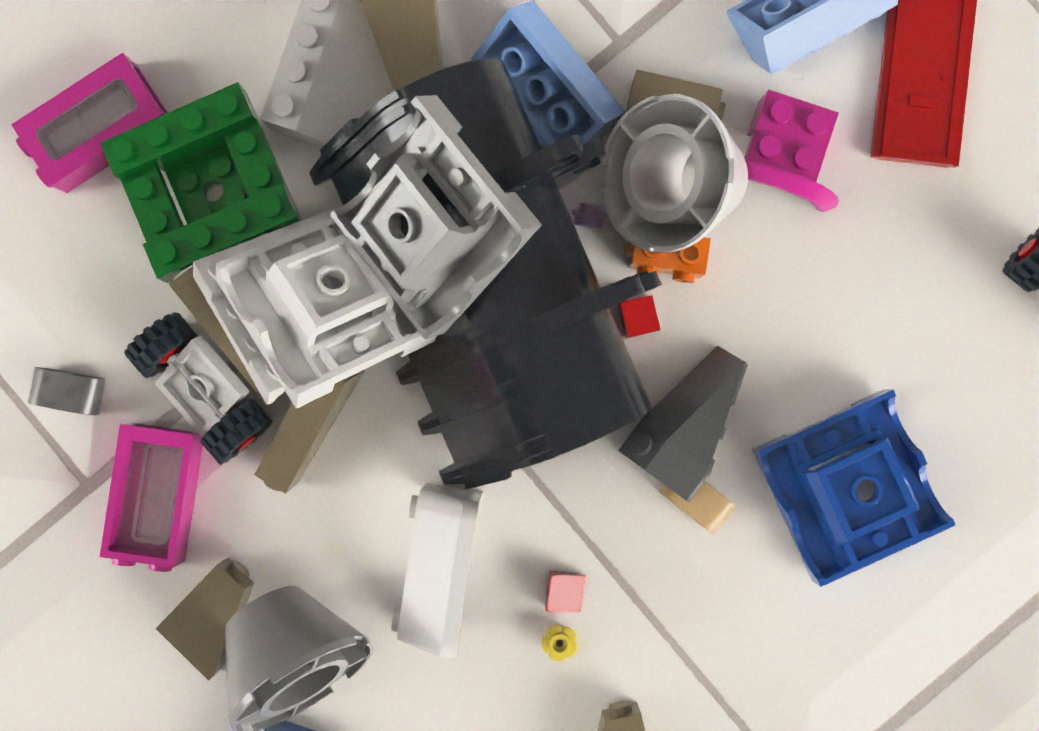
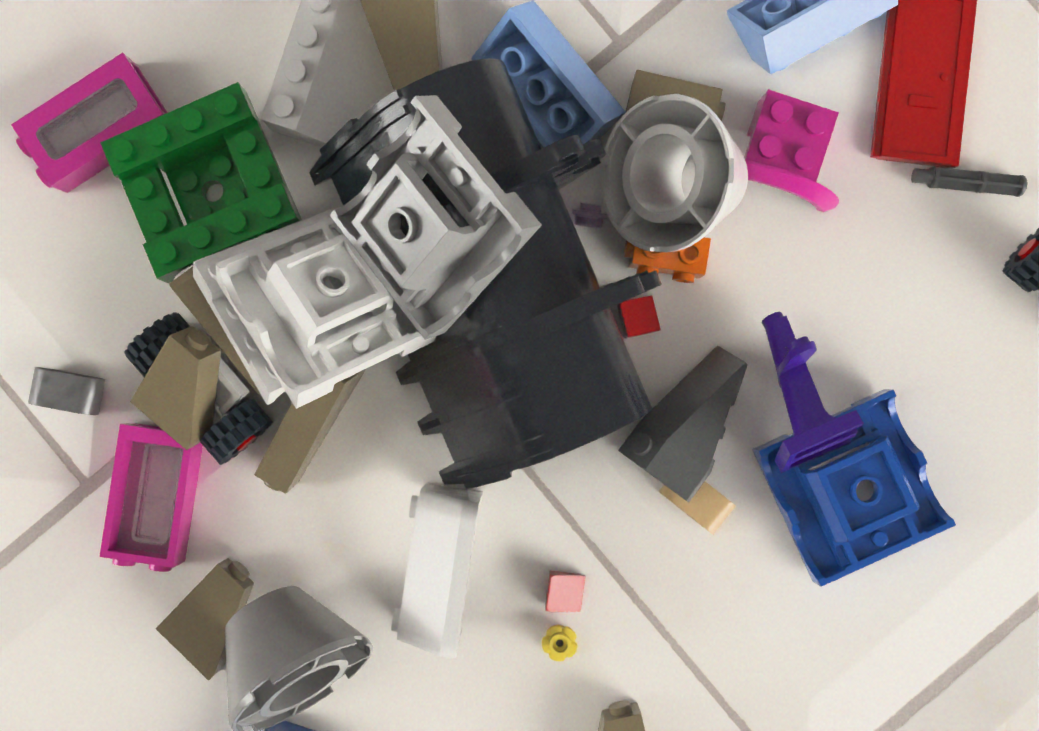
(182, 387): none -> dark tan slope
(812, 425): none -> dark purple piece
(971, 181): none -> dark grey piece

